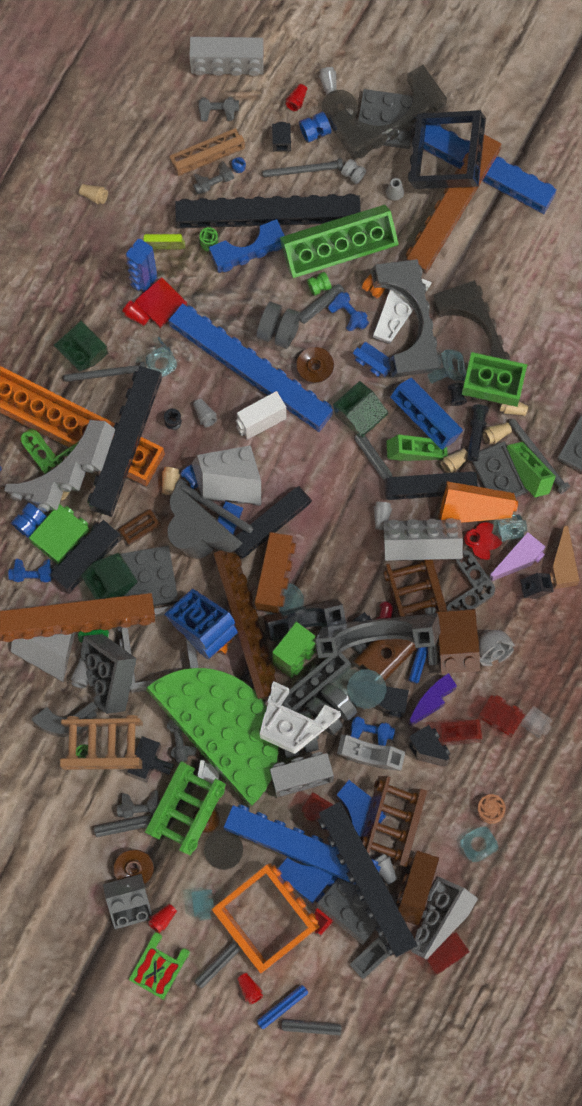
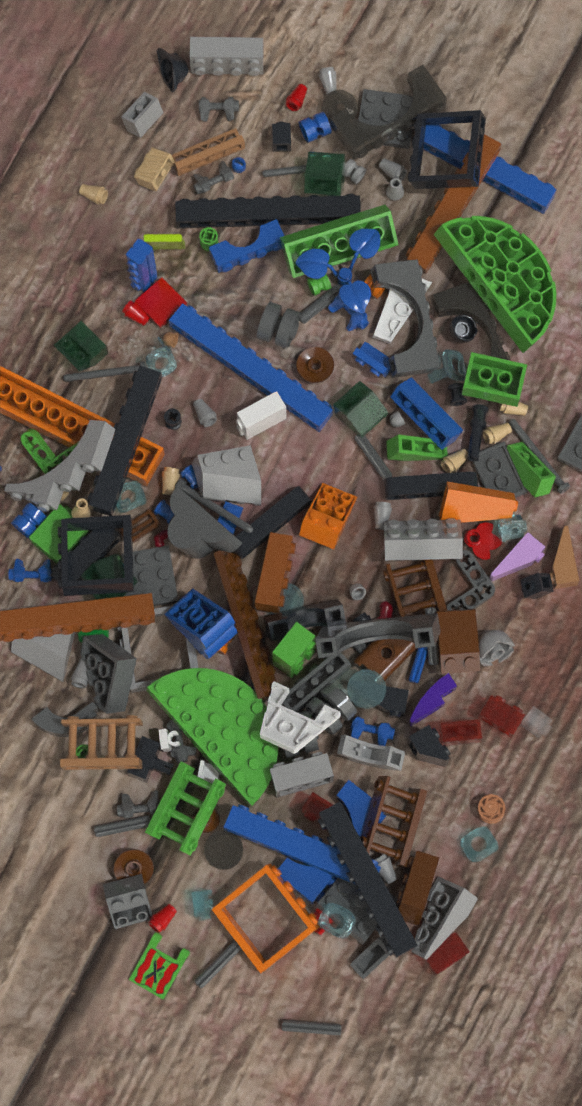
(81, 509): none -> tan cone
(100, 586): none -> black window
(125, 505): none -> clear light blue piece
(142, 114): none -> light grey brick
(154, 169): none -> tan brick
(160, 537): none -> dark red arm
(164, 510): none -> blue bush
(166, 740): none -> white tile
(170, 339): none -> medium nougat hinge
(172, 68): none -> black hat
(250, 990): red cone -> none
(282, 1007): blue axle -> none
(324, 173): none -> clear green slope
(327, 516): none -> orange slope
(339, 932): none -> clear light blue piece
(353, 295): none -> blue plant
(357, 594): none -> light grey hinge
(393, 169): none -> light grey cone
(396, 420): none -> light grey hinge
(463, 329): none -> black hair
(505, 273): none -> bright green brick

